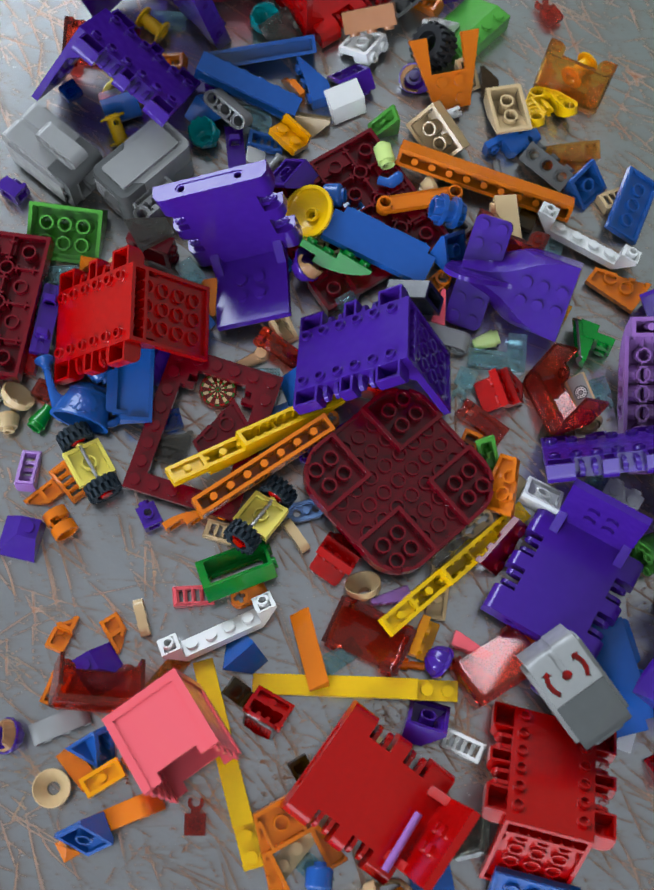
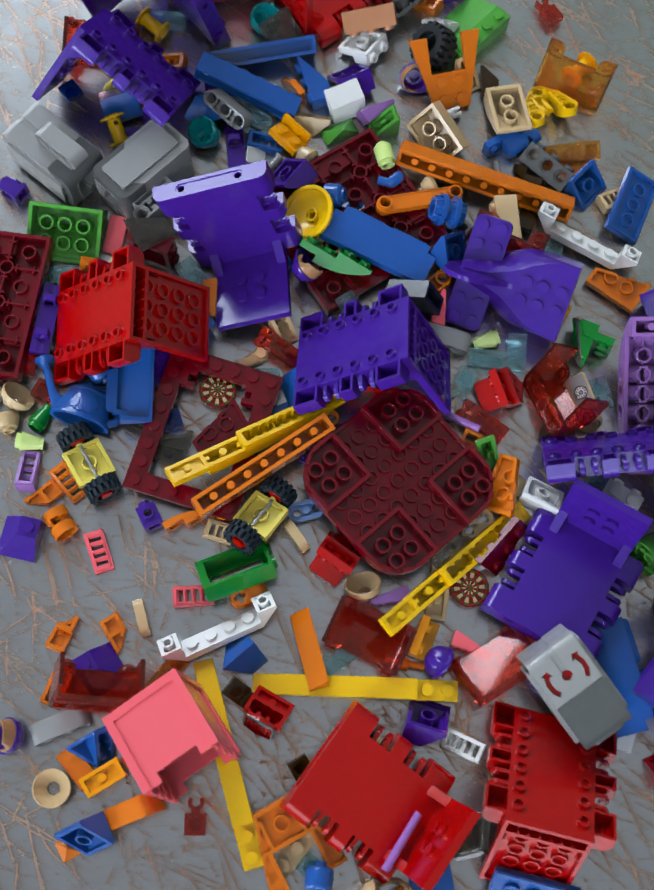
(27, 441): none -> yellowish green cone
(93, 535): none -> coral slope
(115, 234): none -> coral slope
(306, 153): none -> tan cone
(339, 132): none -> bright green slope
(368, 114): none -> medium lavender slope
(462, 421): none -> medium lavender bar
(470, 589): none -> clear red tile
(523, 172): none -> dark brown slope

